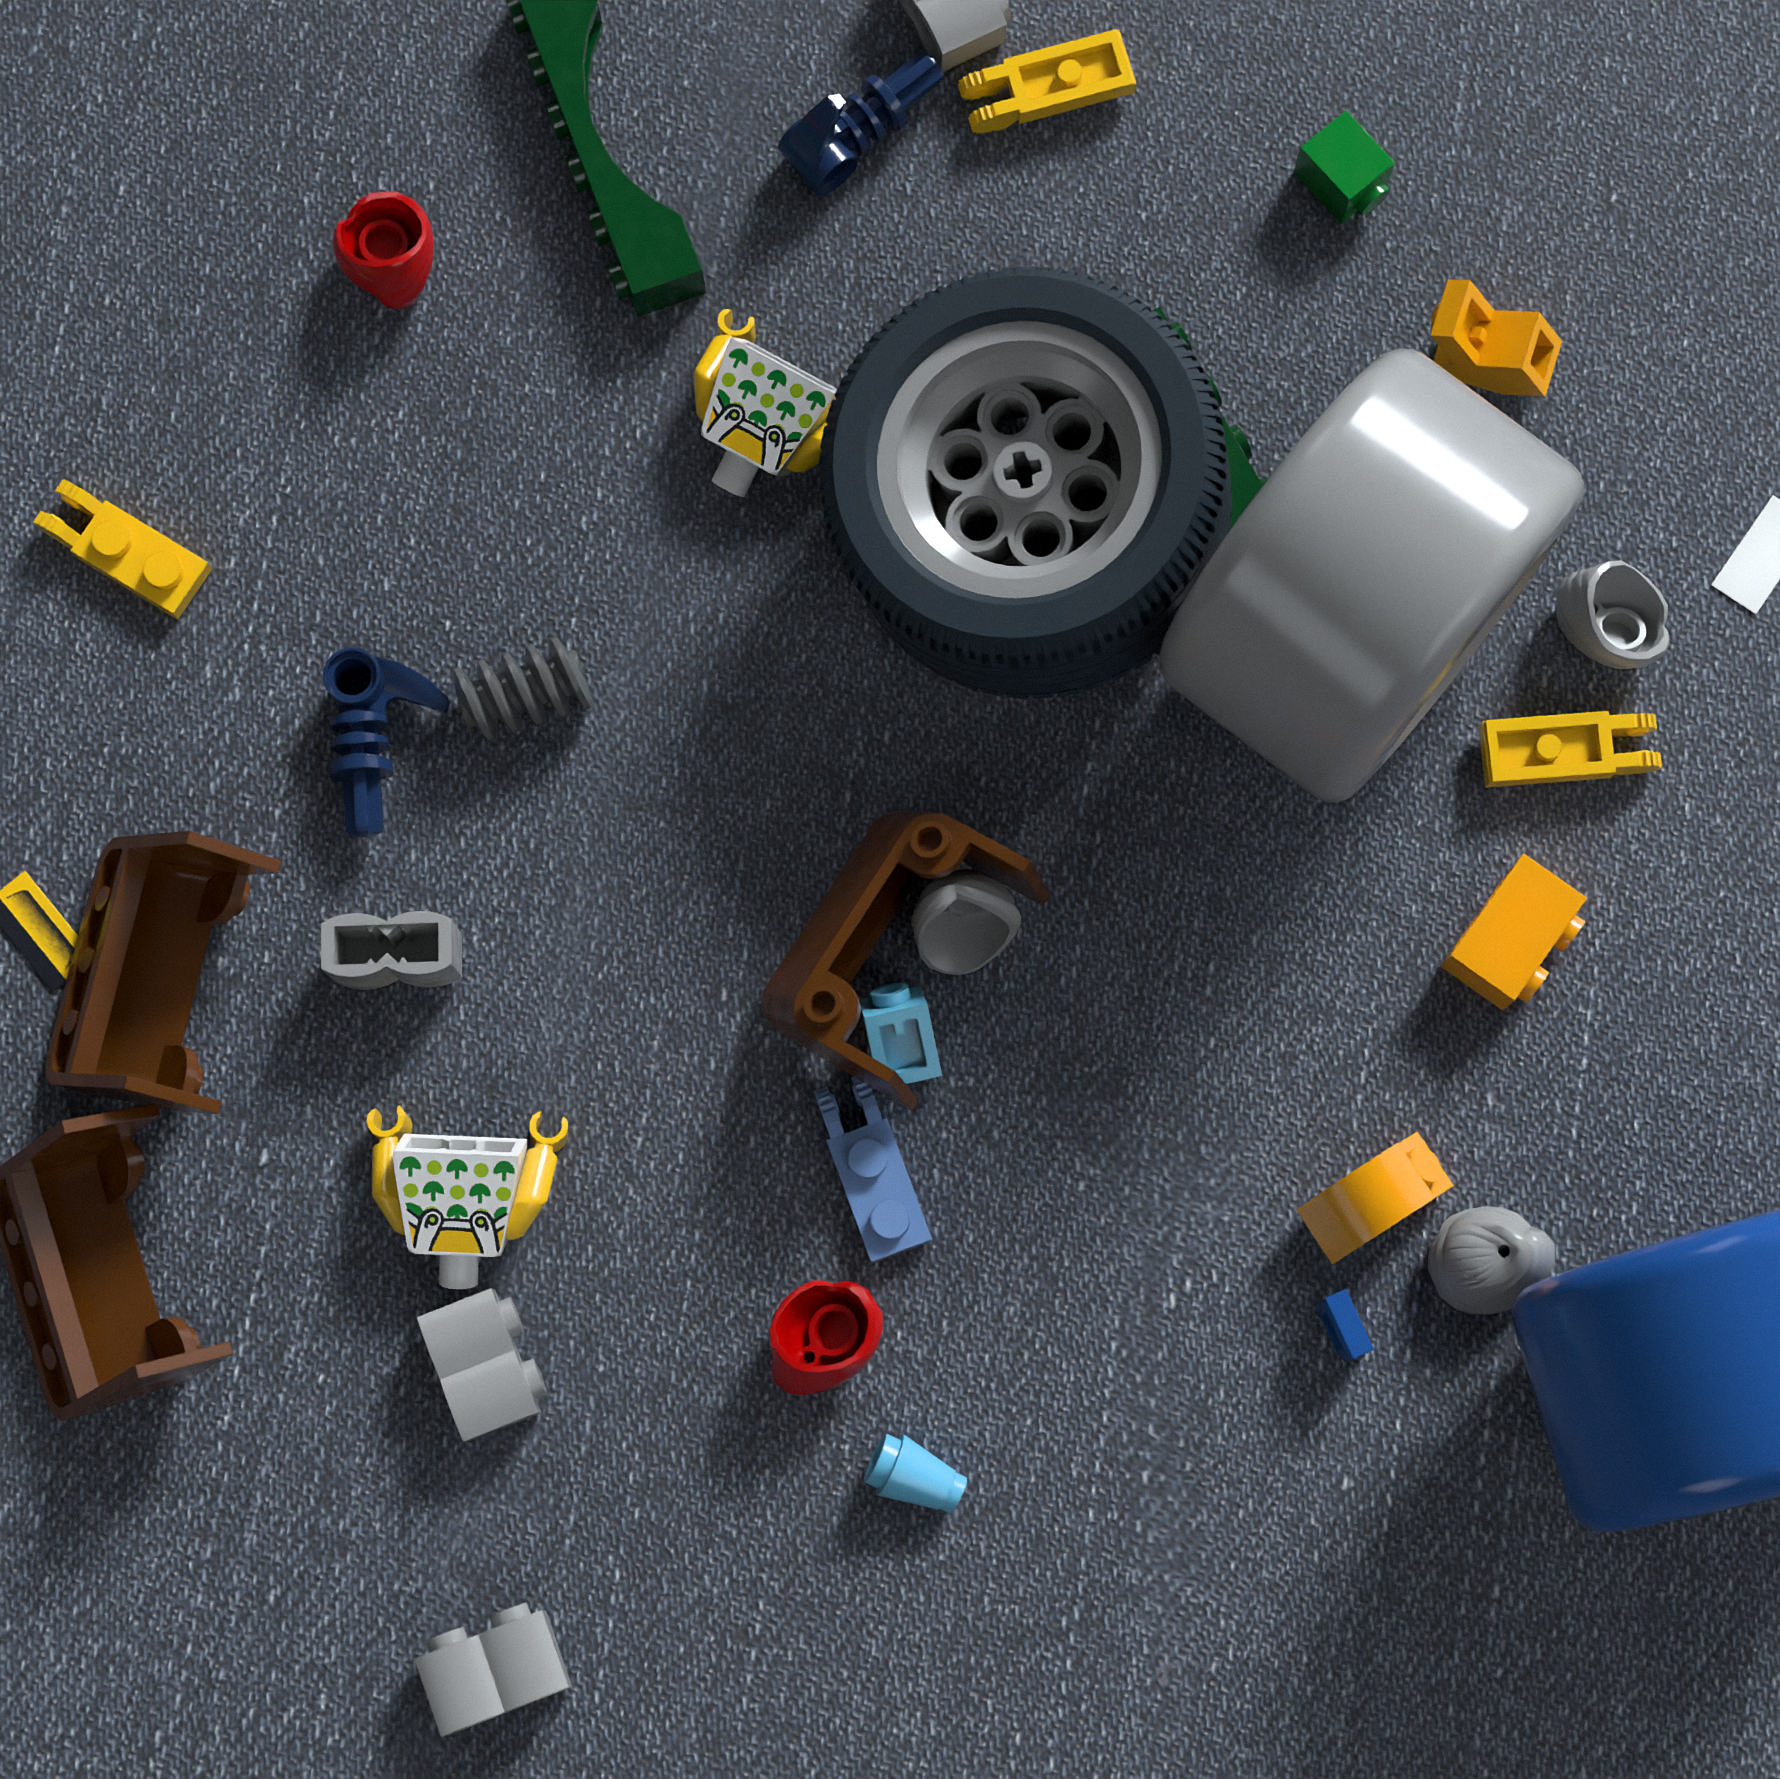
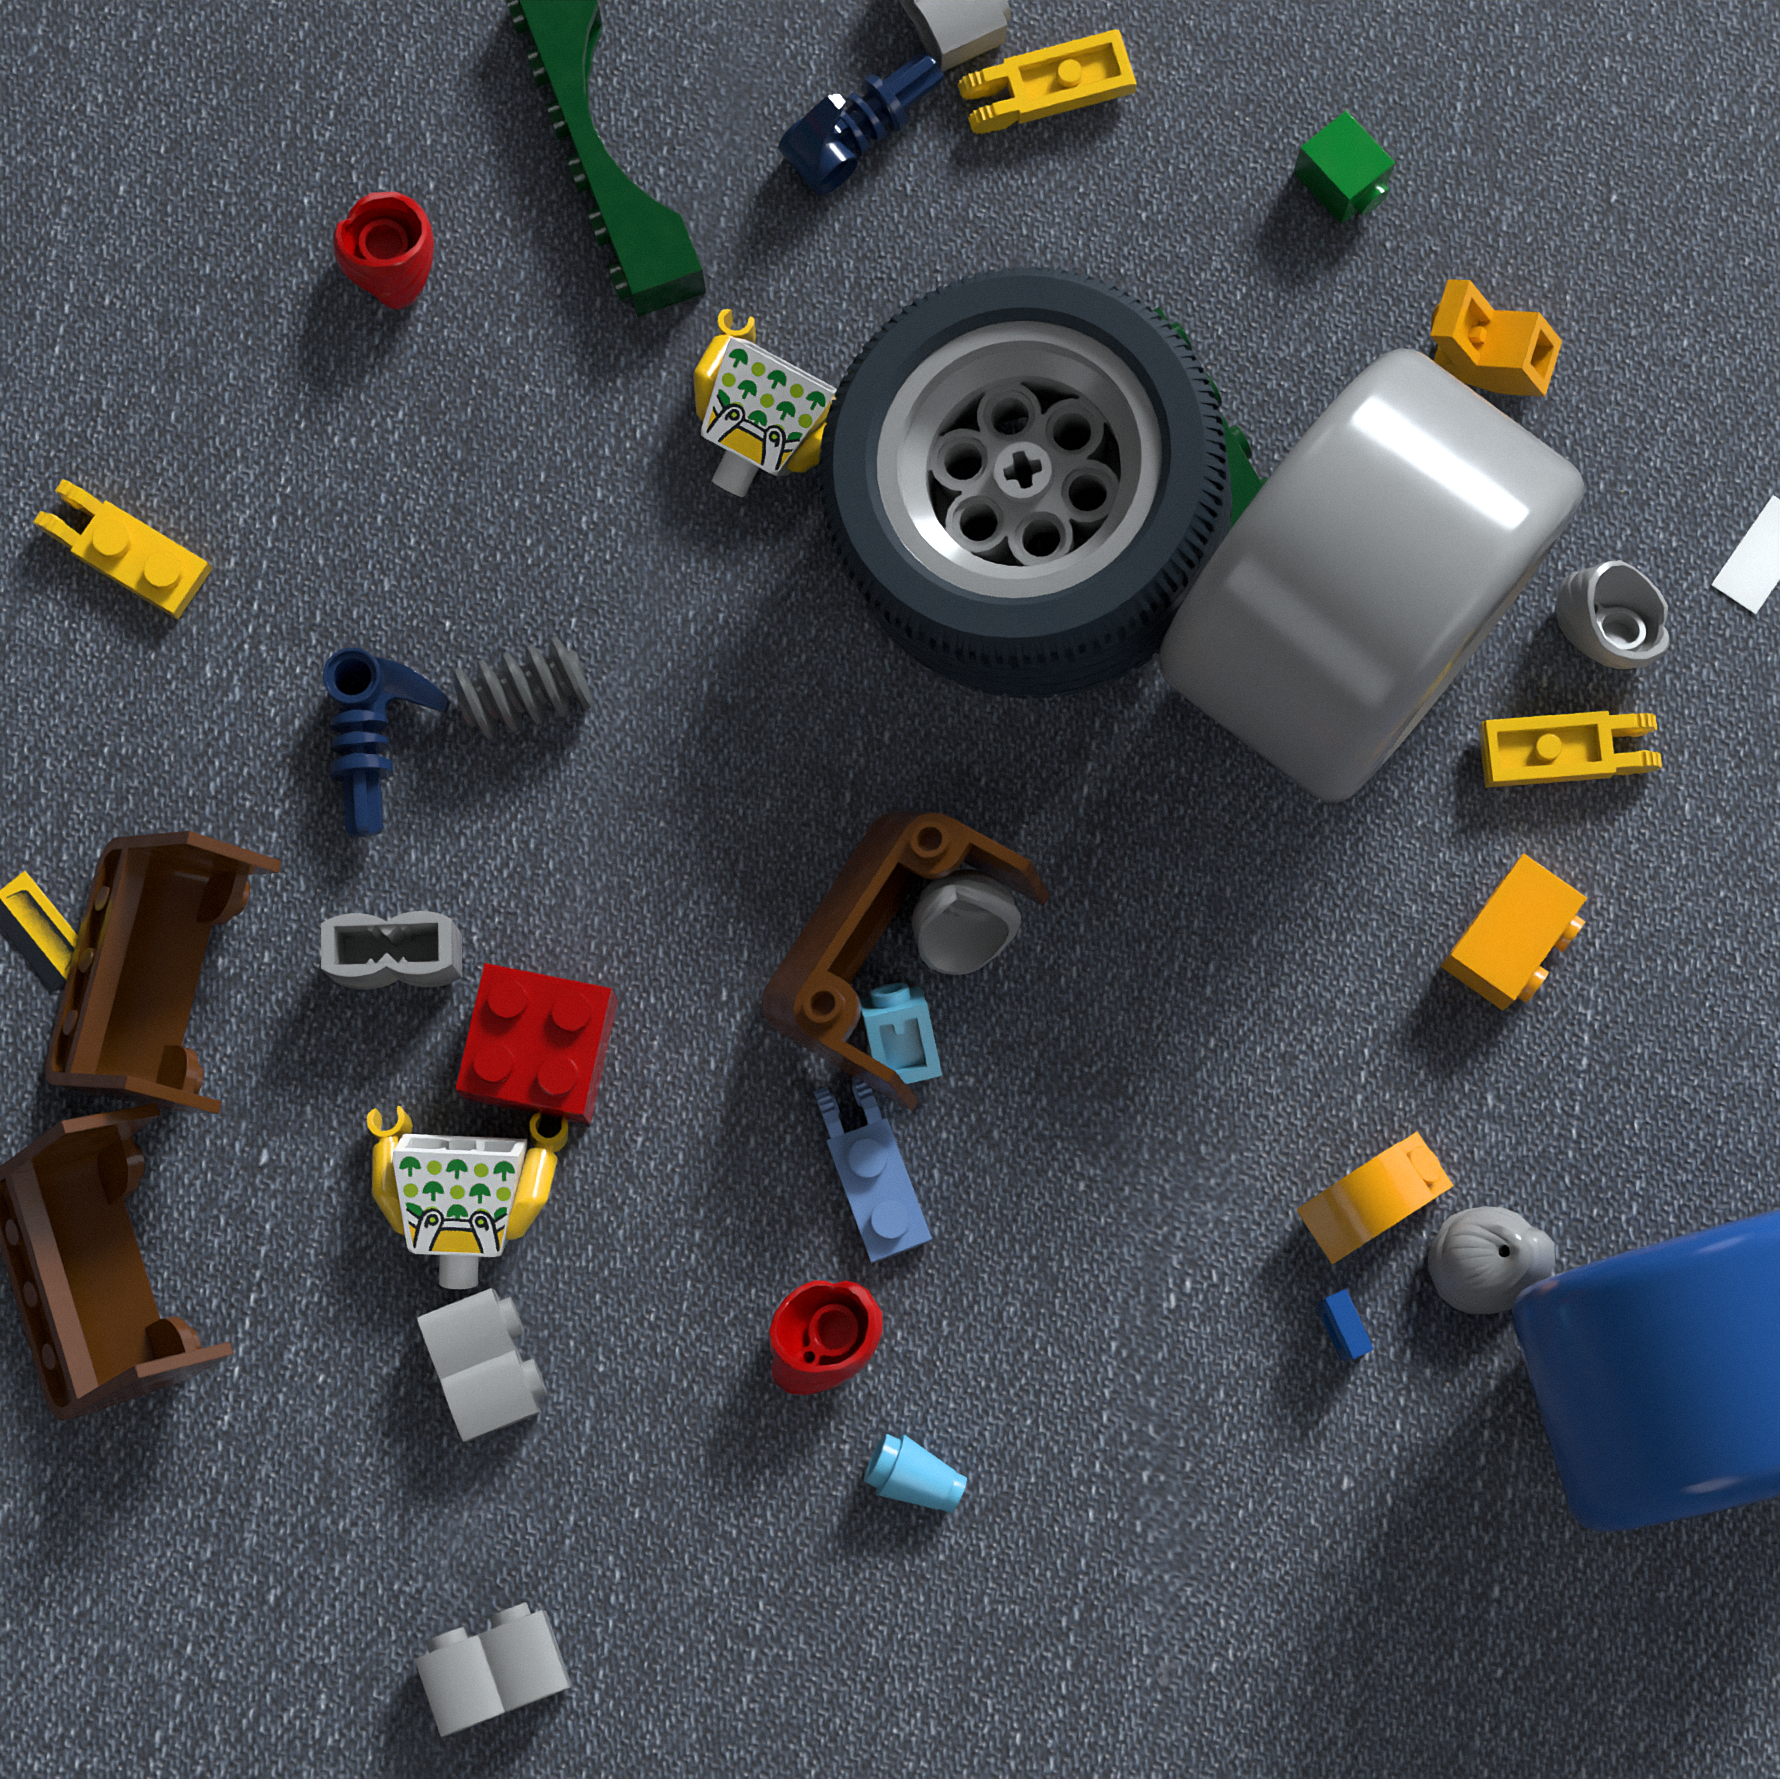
(537, 1043): none -> red brick

